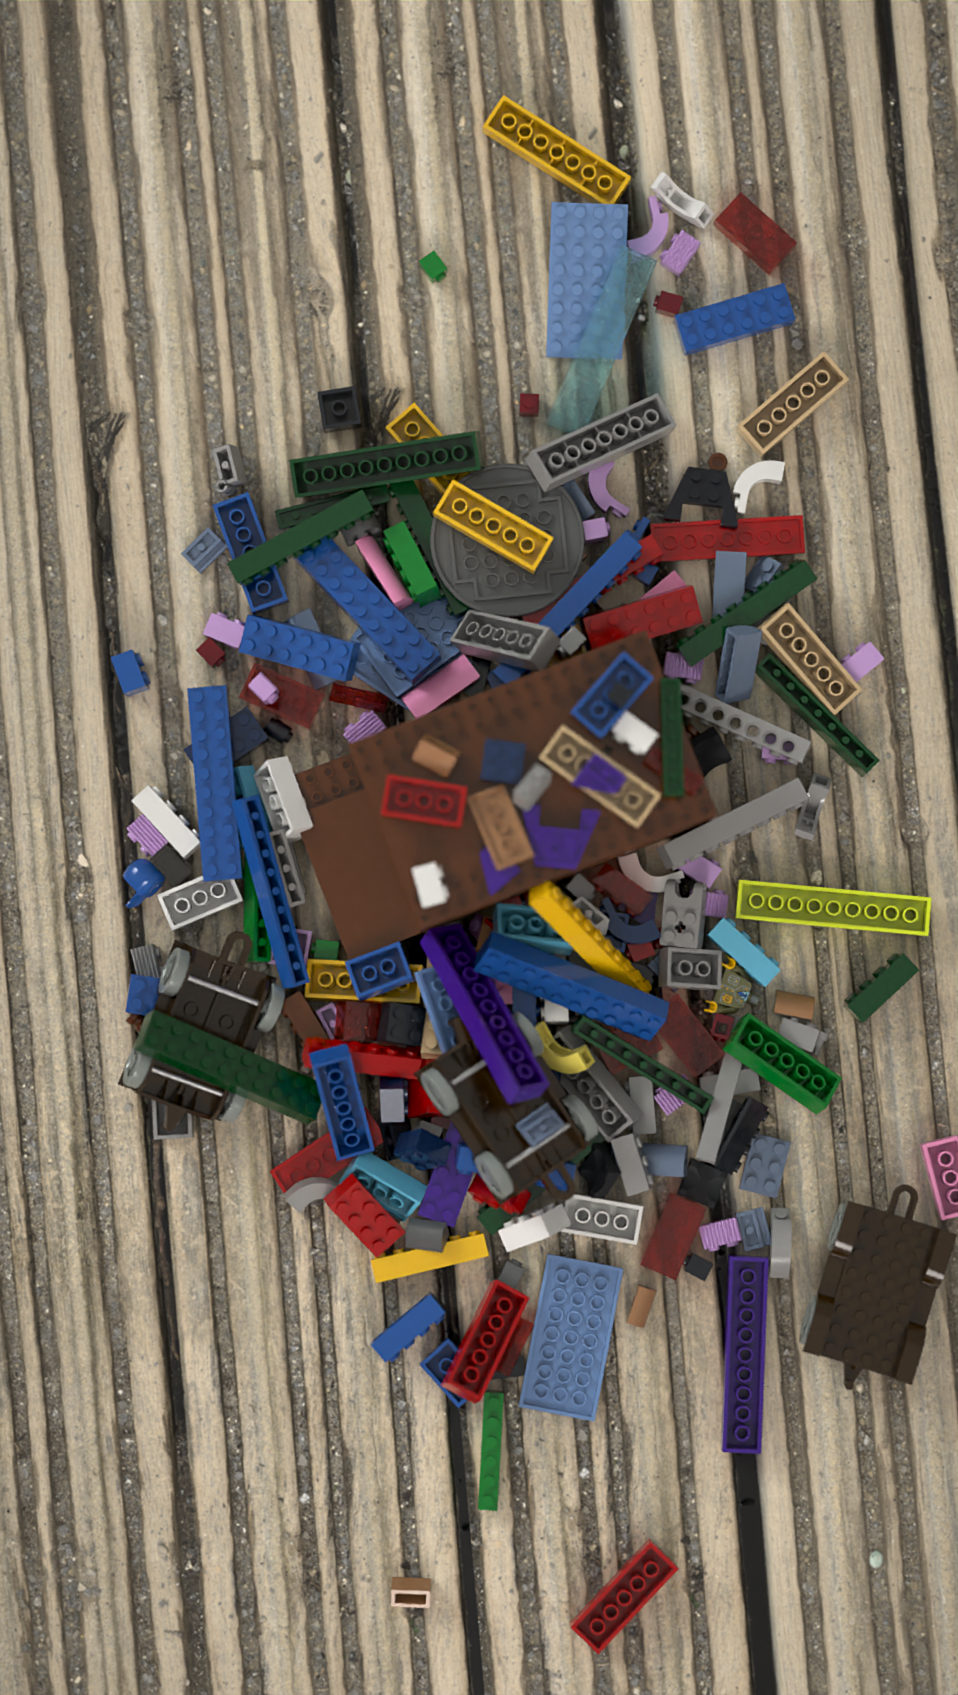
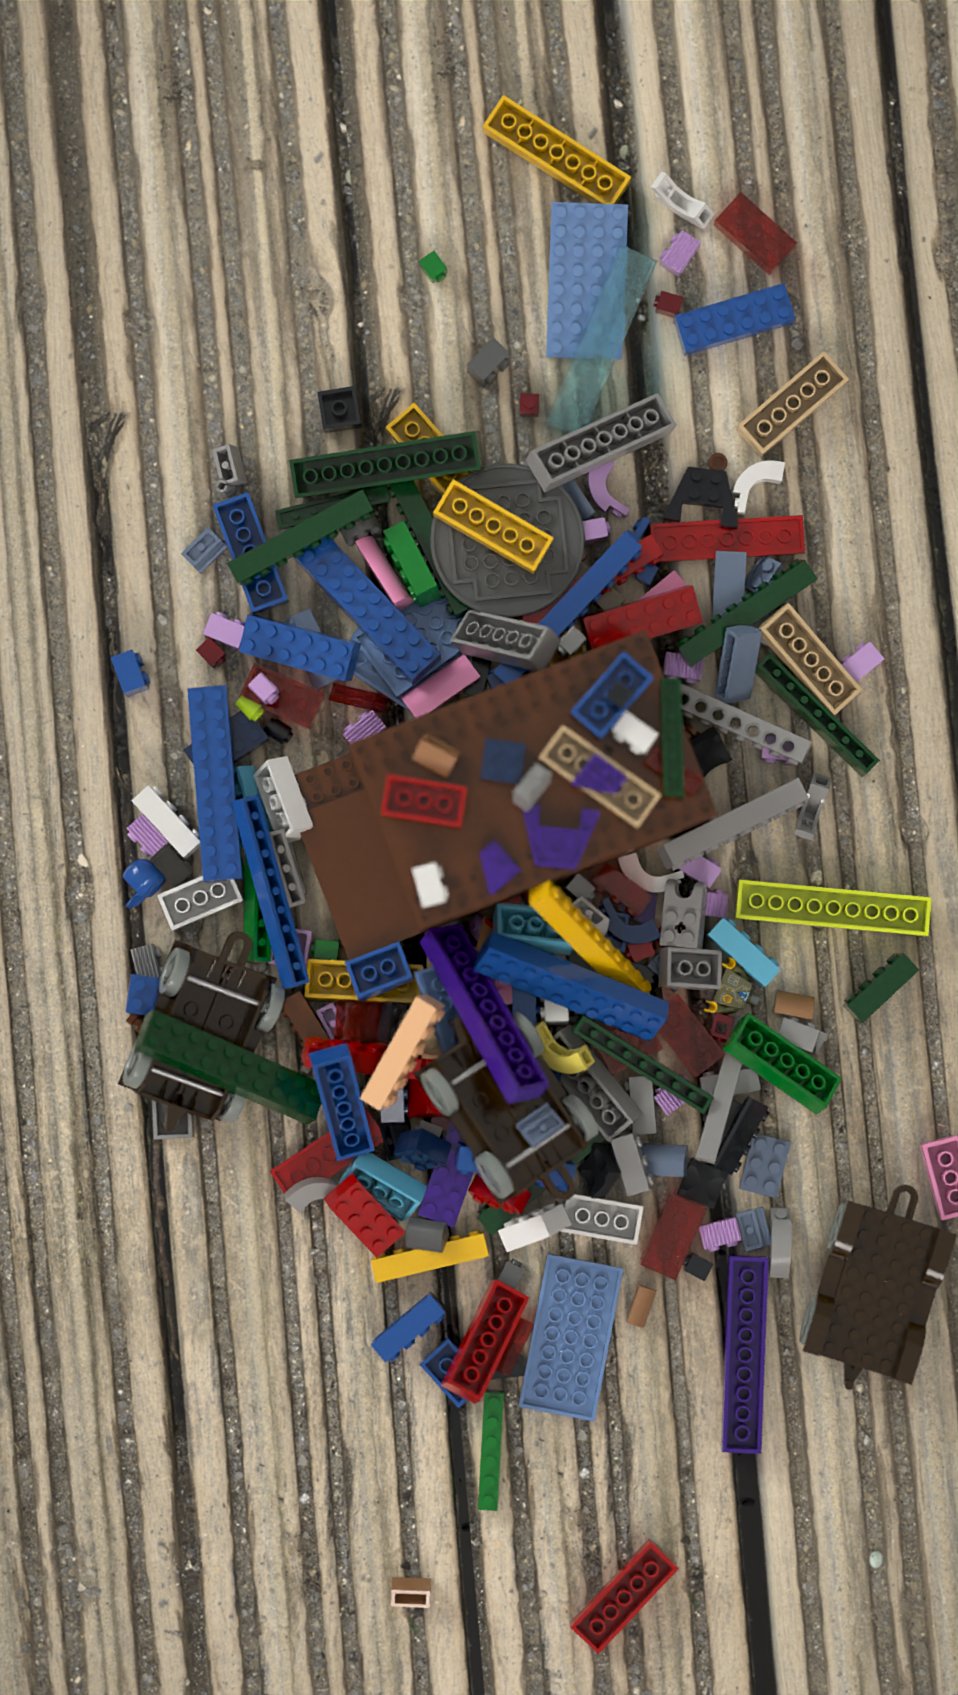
(250, 708): none -> lime cone
(403, 1052): none -> light nougat brick
(488, 363): none -> dark grey brick
(500, 827): medium nougat tile -> none
(655, 237): lavender arch -> none

